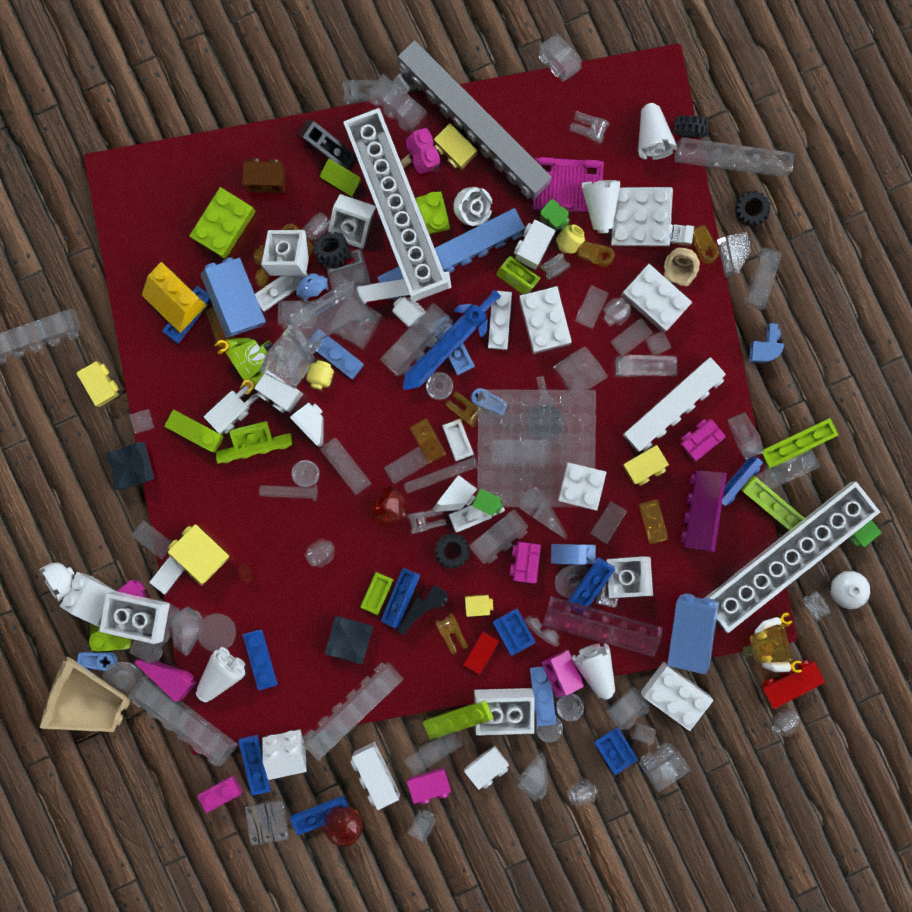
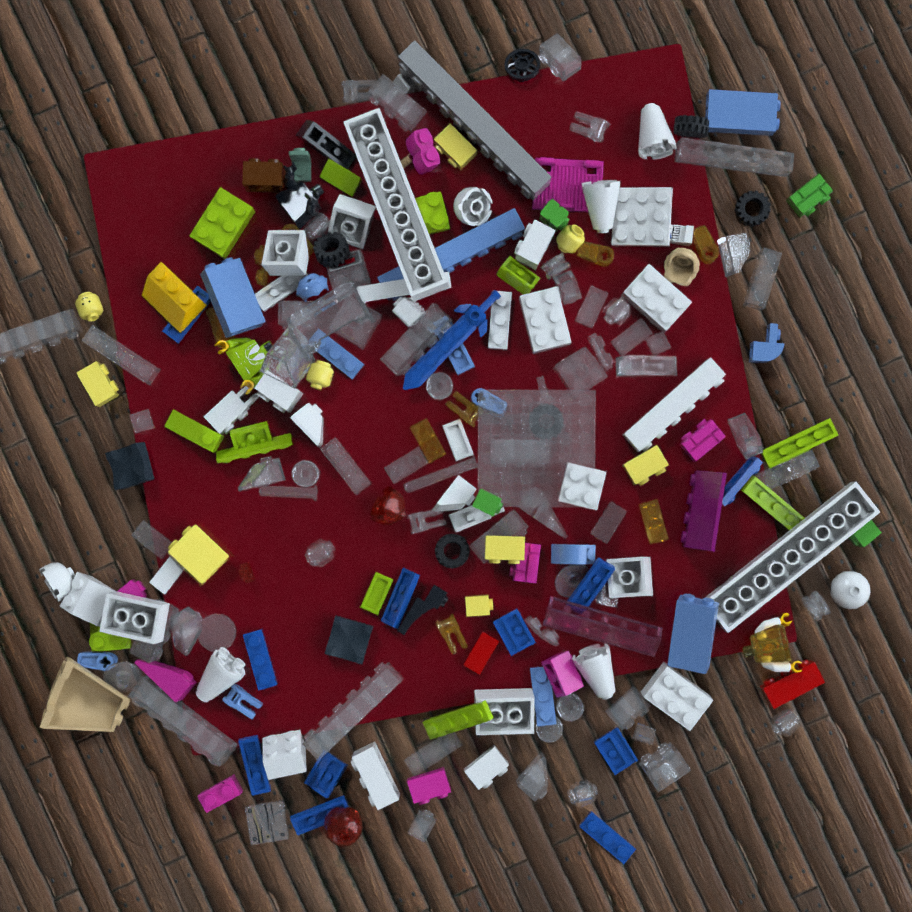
(89, 306): none -> light yellow head
(121, 355): none -> clear brick
(236, 703): none -> medium blue piece
(263, 474): none -> clear slope
(297, 199): none -> black torso
(303, 163): none -> sand green bracket
(326, 774): none -> blue plate
(504, 548): none -> light yellow brick
(522, 65): none -> black wheel
(567, 287): none -> clear brick
(597, 344): none -> clear plate
(607, 837): none -> blue plate
(742, 112): none -> medium blue brick
(810, 195): none -> bright green brick

